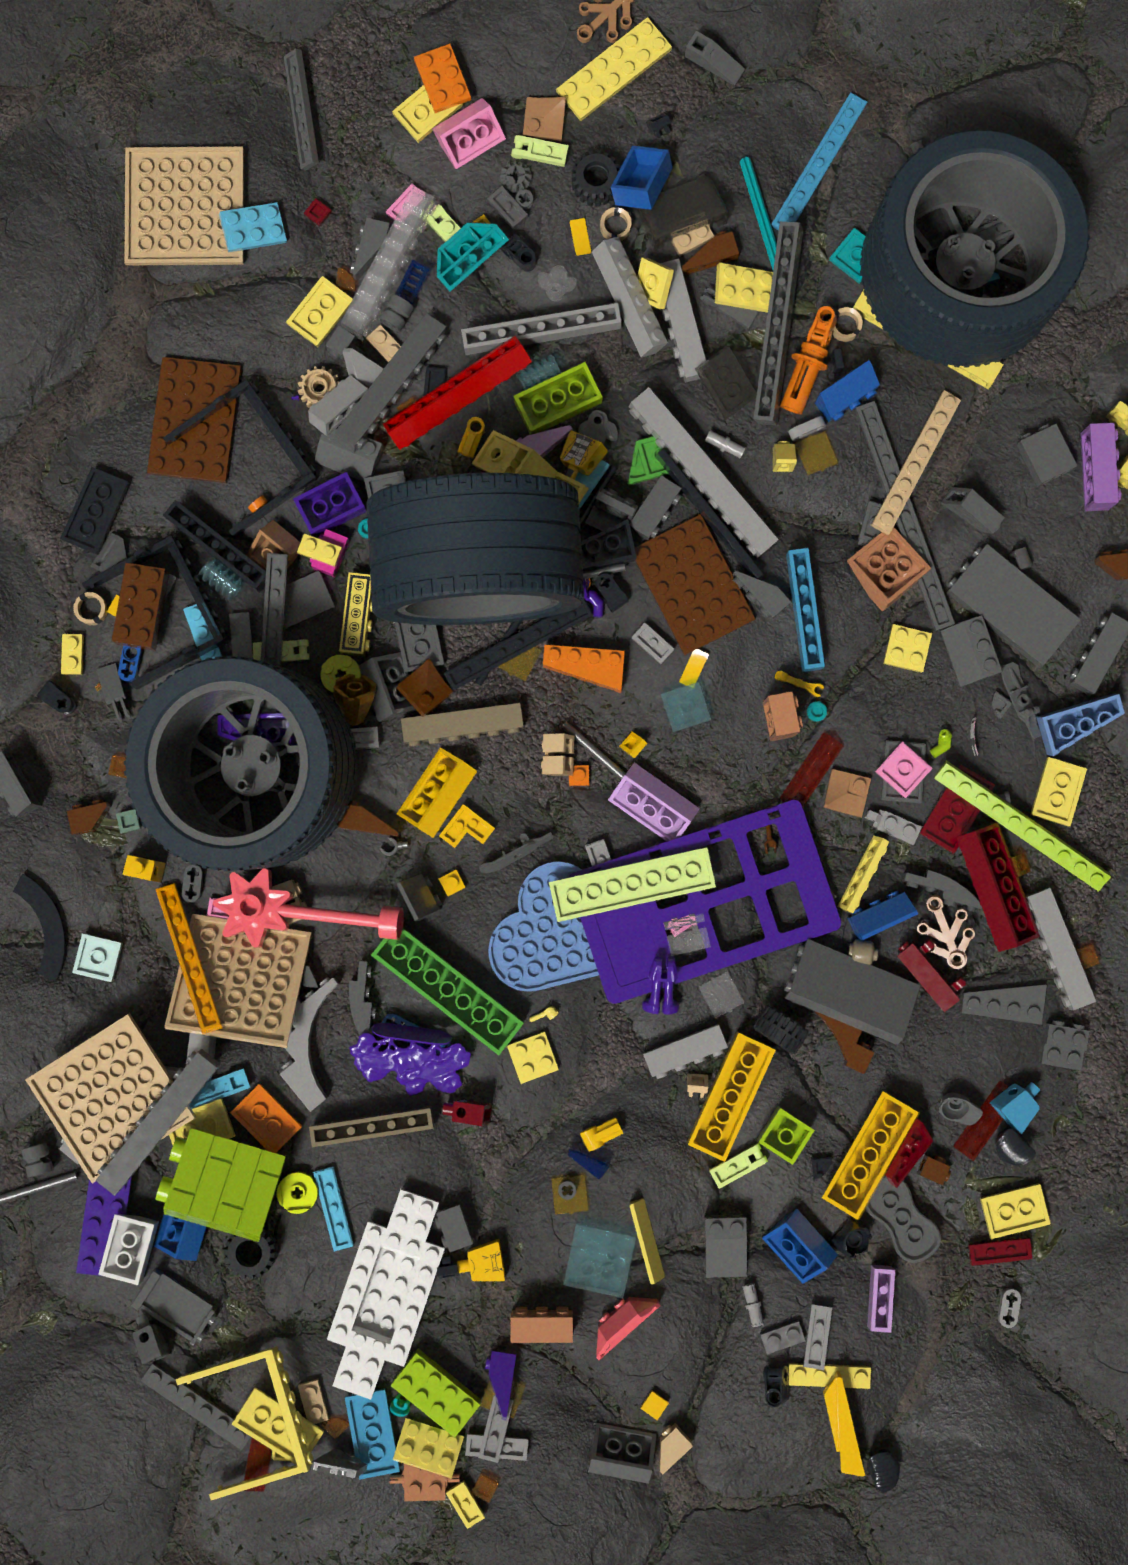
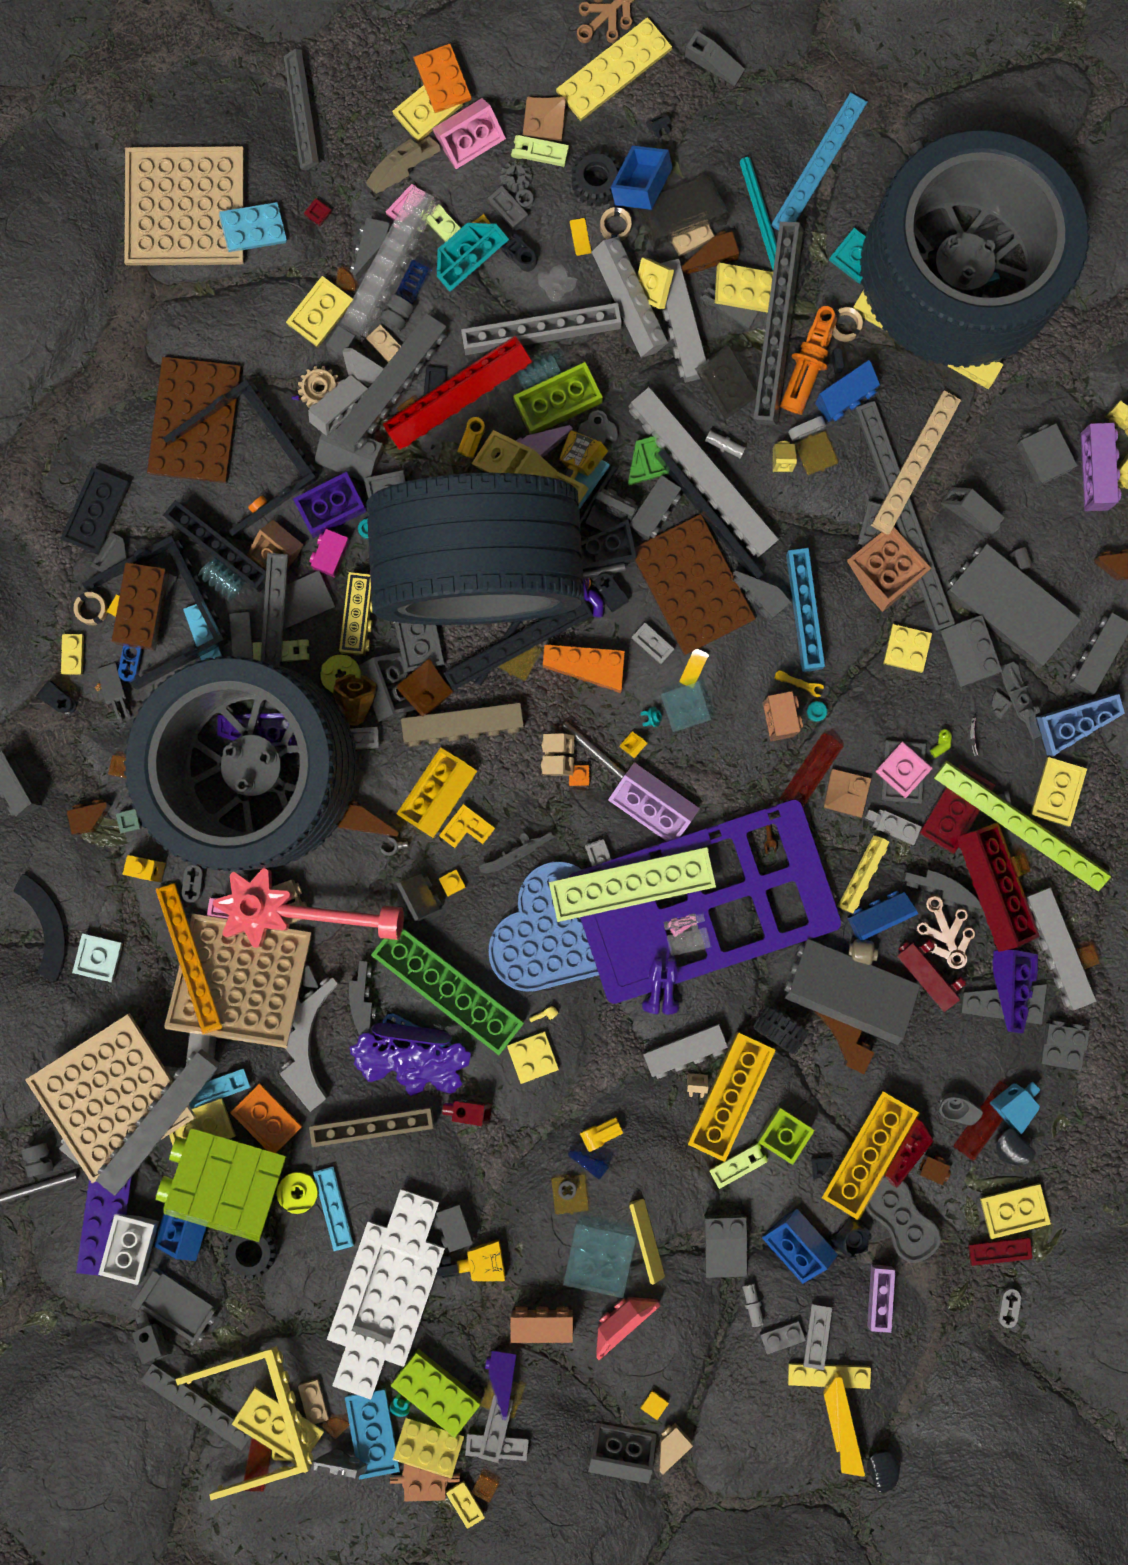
(319, 550): light yellow plate -> none
(396, 164): none -> dark tan slope
(654, 717): none -> teal plate
(721, 994): clear piece -> none
(776, 1381): black piece -> none
(1014, 978): none -> dark purple wedge

